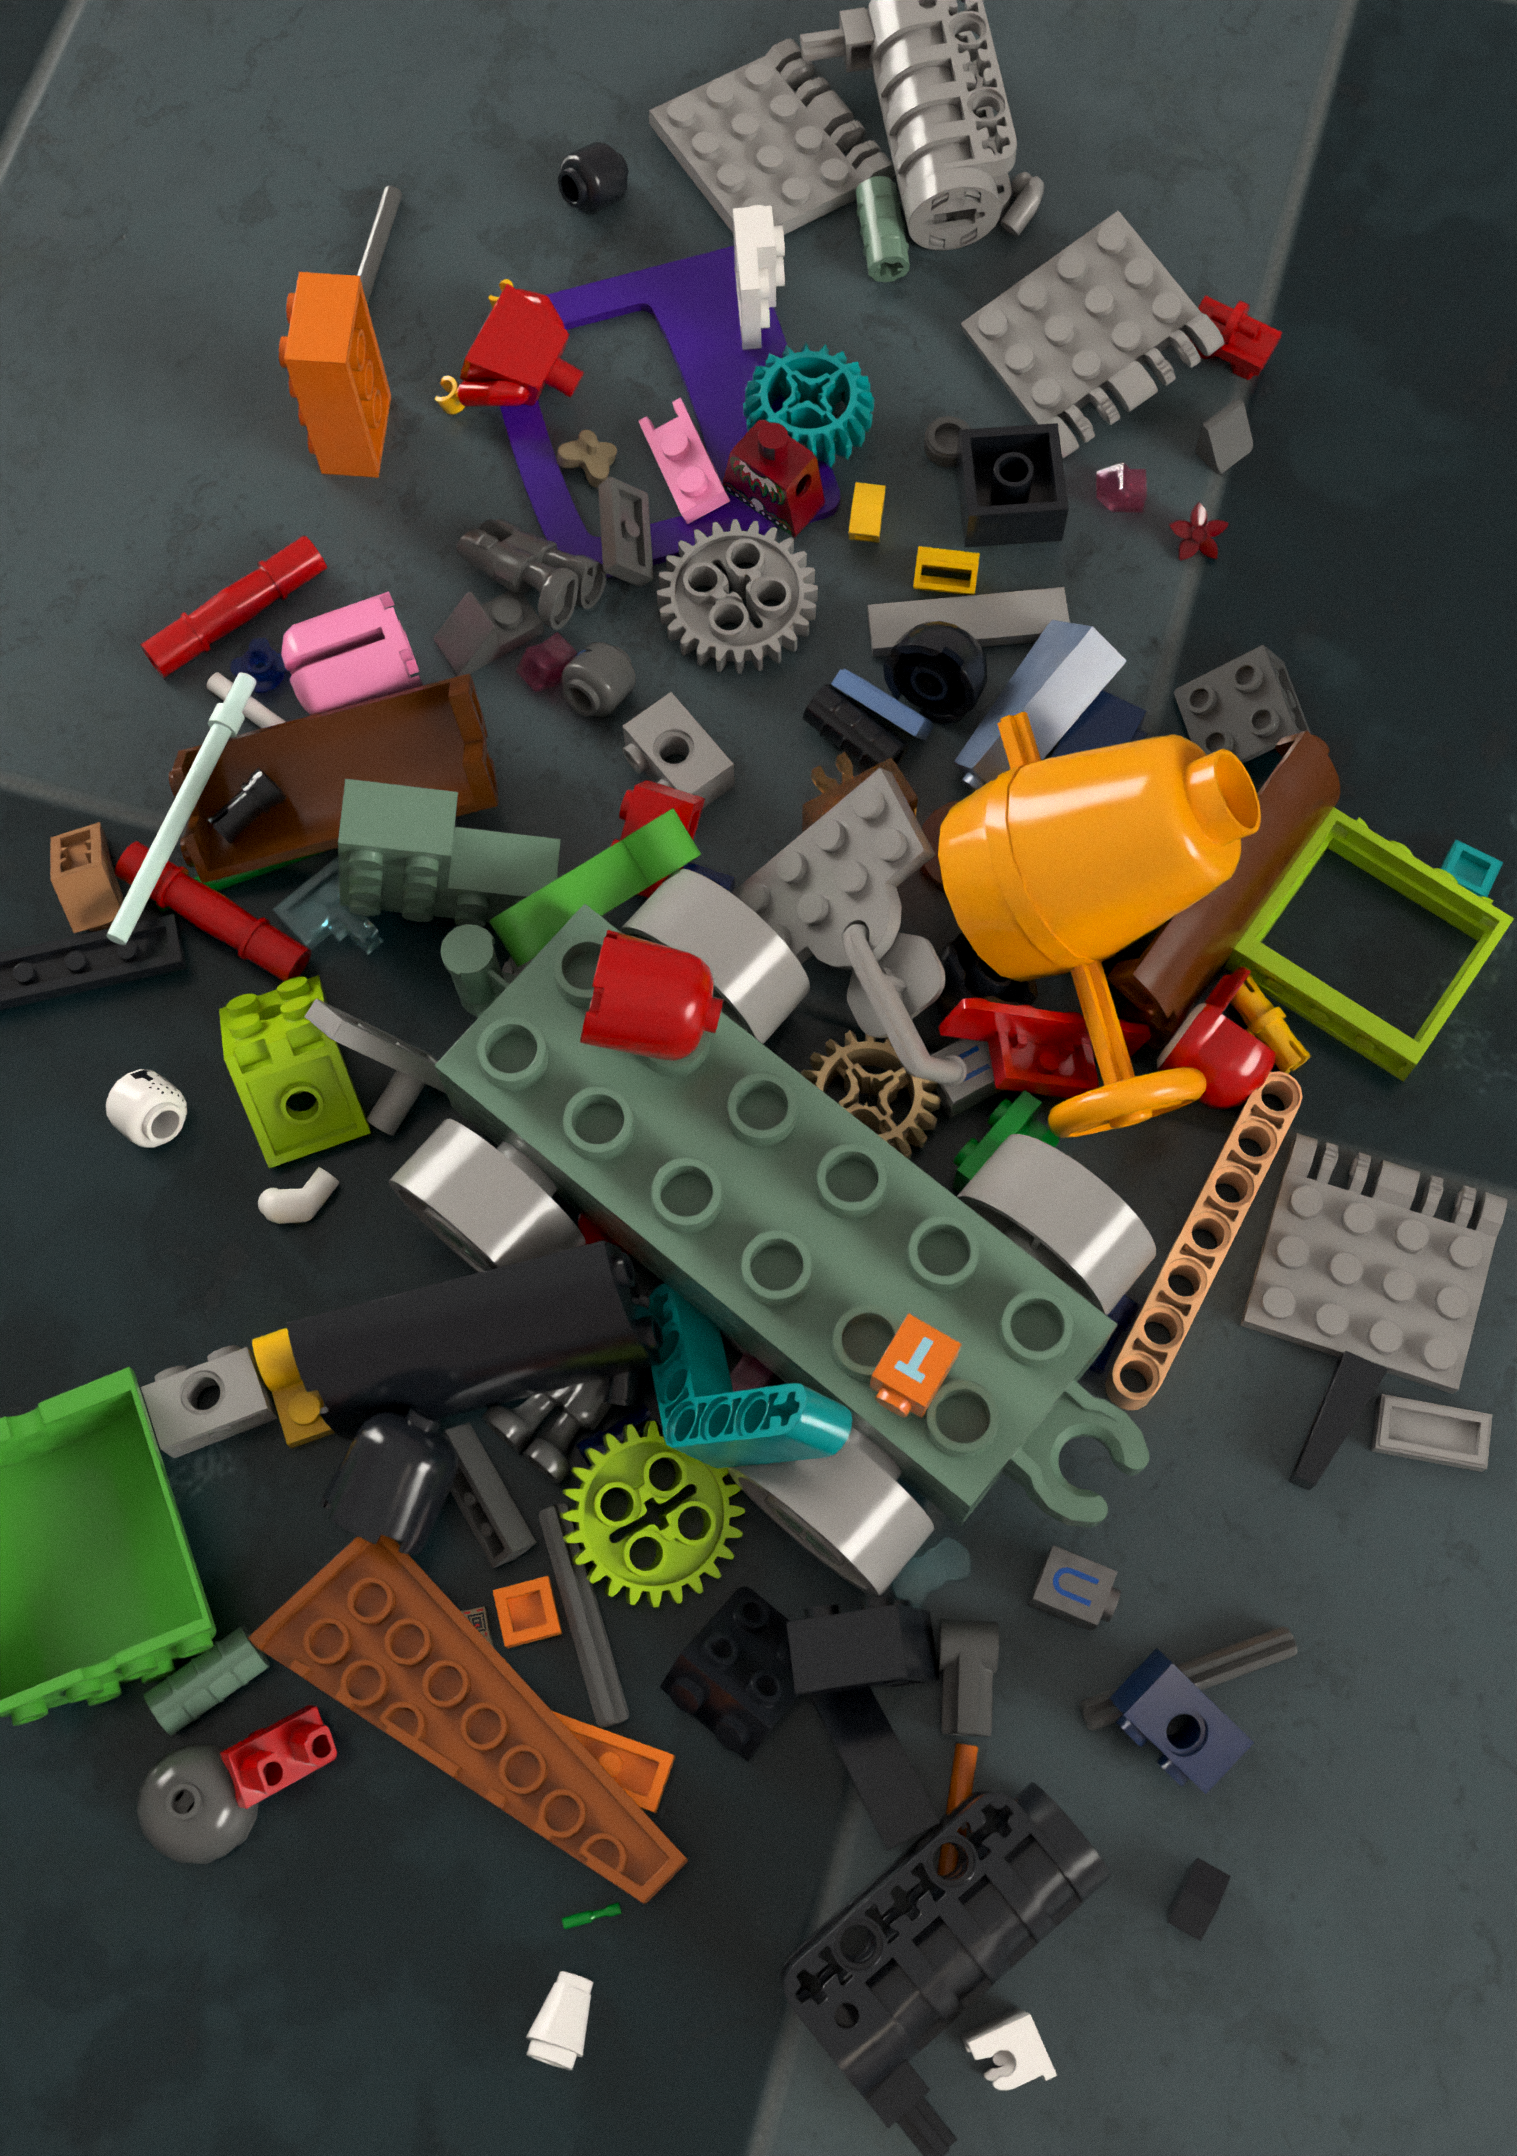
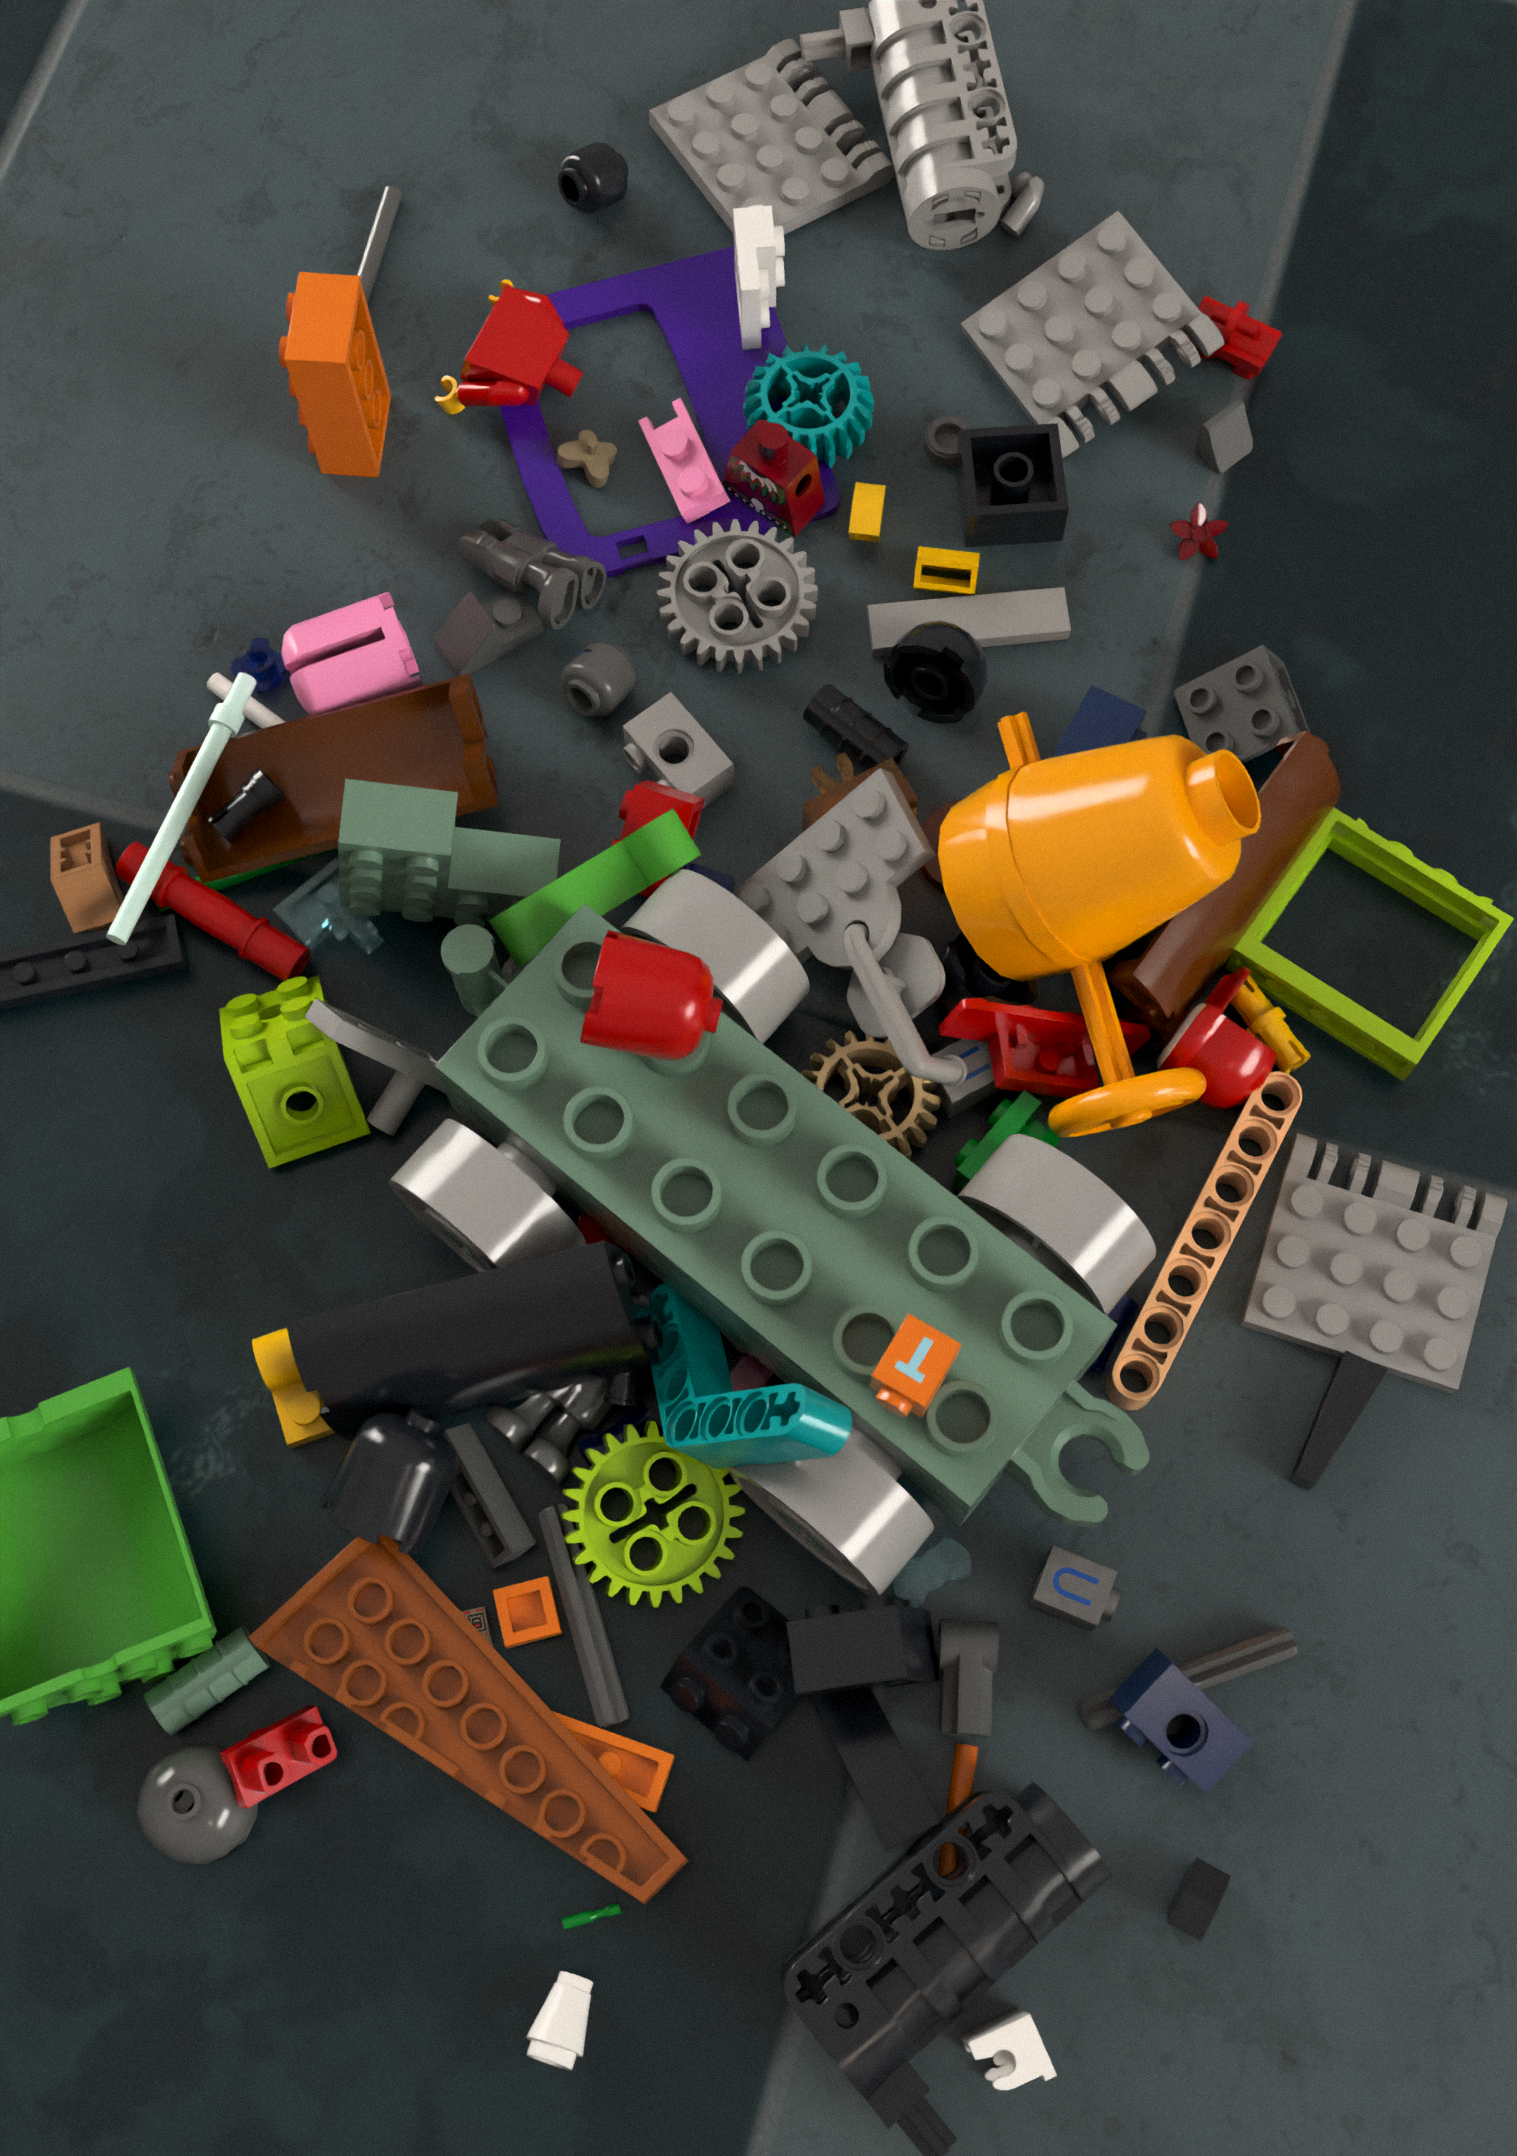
(146, 1108): white head -> none
(233, 606): red piece -> none
(241, 1405): light grey brick -> none
(297, 1204): white arm -> none
(545, 663): clear pink piece -> none
(625, 532): dark grey plate -> none
(882, 229): sand green axle -> none
(883, 704): medium blue tile -> none
(1054, 688): sand blue slope -> none
(1122, 488): clear pink piece -> none
(1432, 1433): light grey tile -> none
(1472, 868): teal tile -> none

